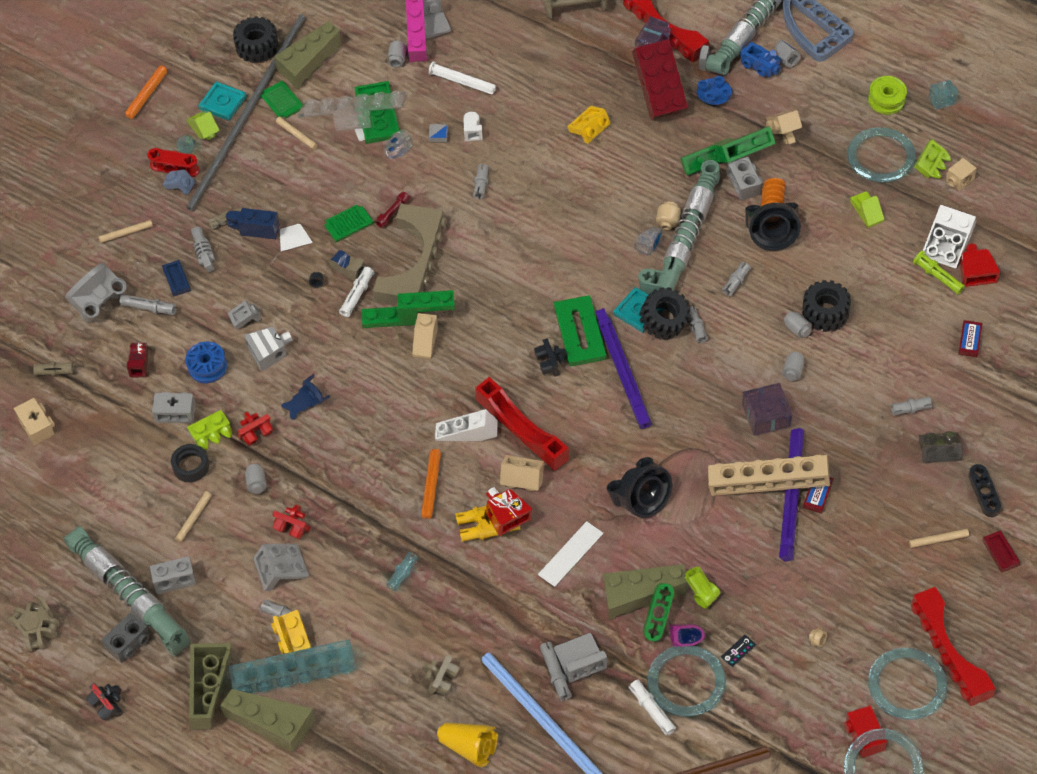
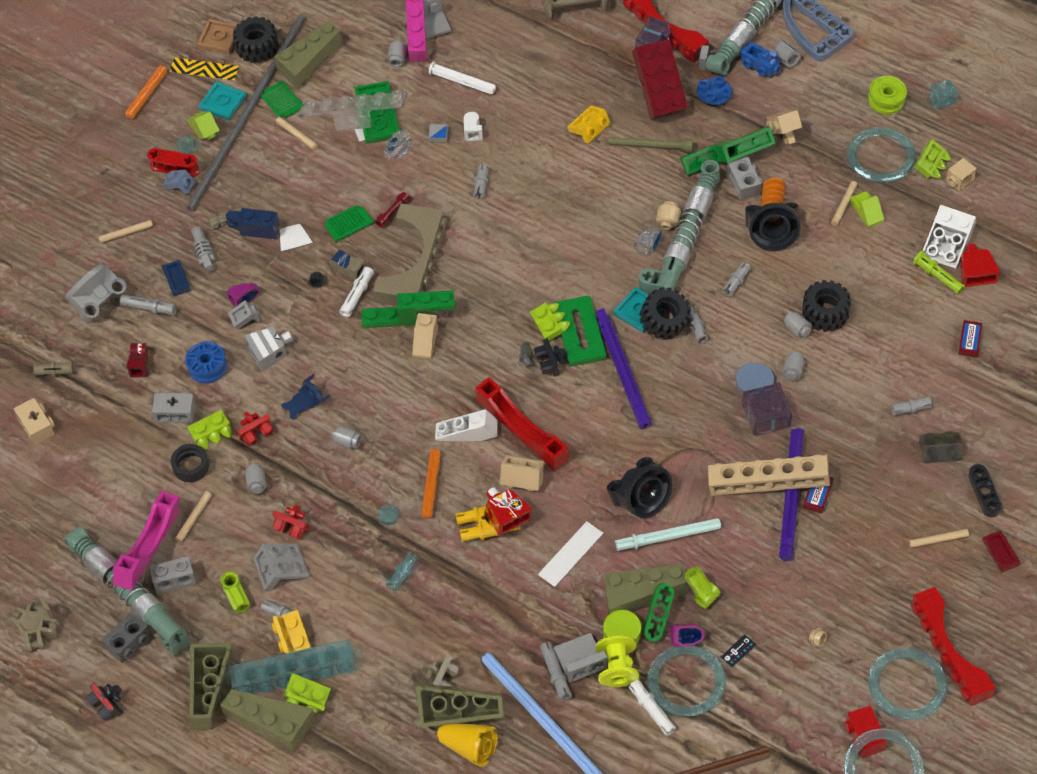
(134, 562): none -> dark pink arch
(203, 68): none -> sticker
(217, 37): none -> medium nougat tile
(235, 592): none -> lime piece
(242, 292): none -> magenta rock
(306, 692): none -> lime bracket
(346, 437): none -> light grey brick
(388, 515): none -> clear light blue tile
(455, 705): none -> olive wedge
(525, 355): none -> flat silver bar
(549, 321): none -> lime plate
(619, 666): none -> neon yellow hose
(622, 623): none -> lime head
(667, 534): none -> light aqua axle
(685, 145): none -> olive piece
(753, 376): none -> sand blue tile
(839, 213): none -> tan bar

